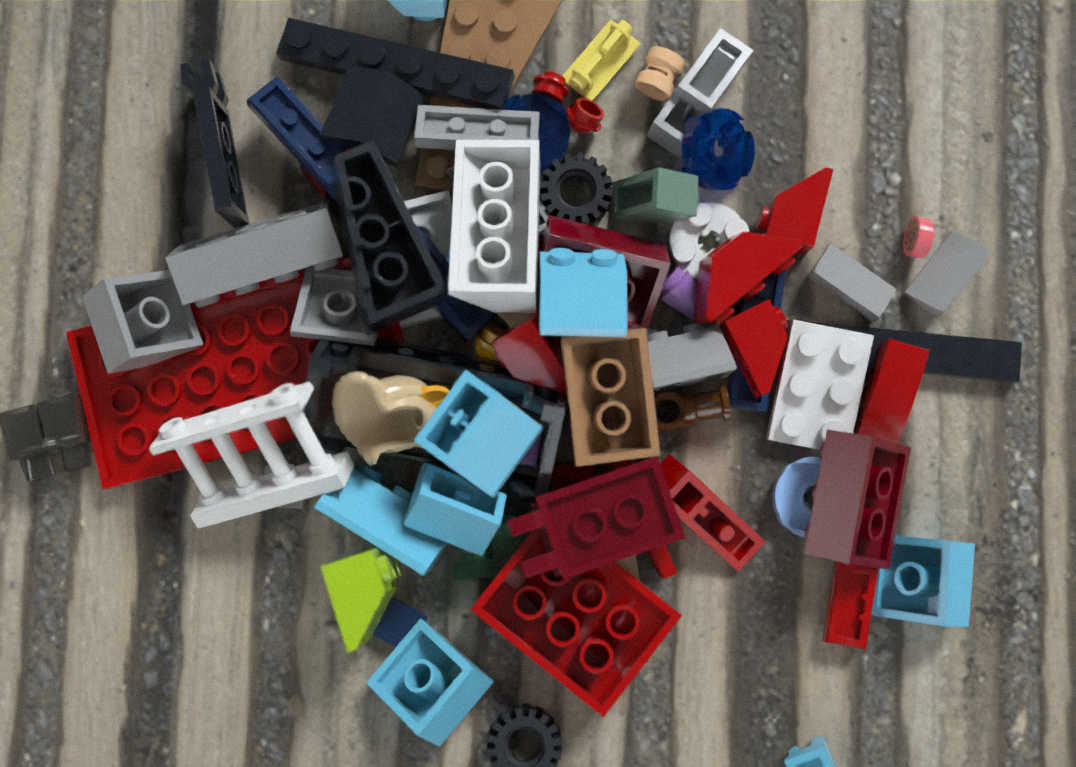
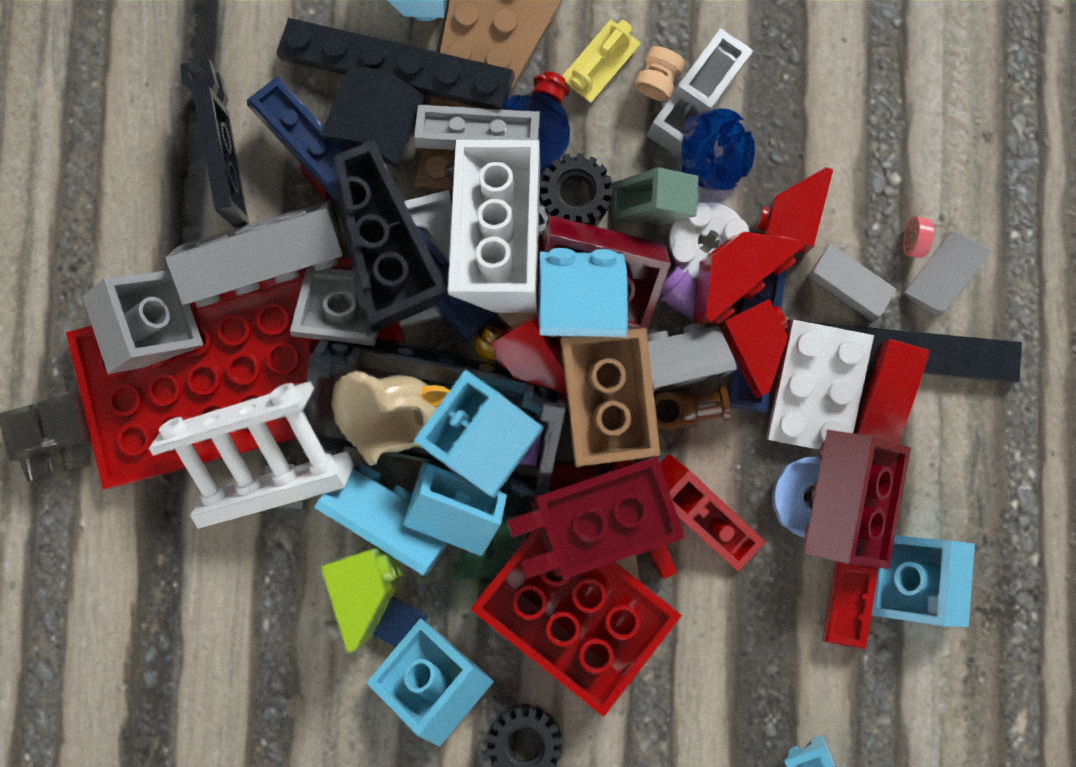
(585, 116): red plate -> none

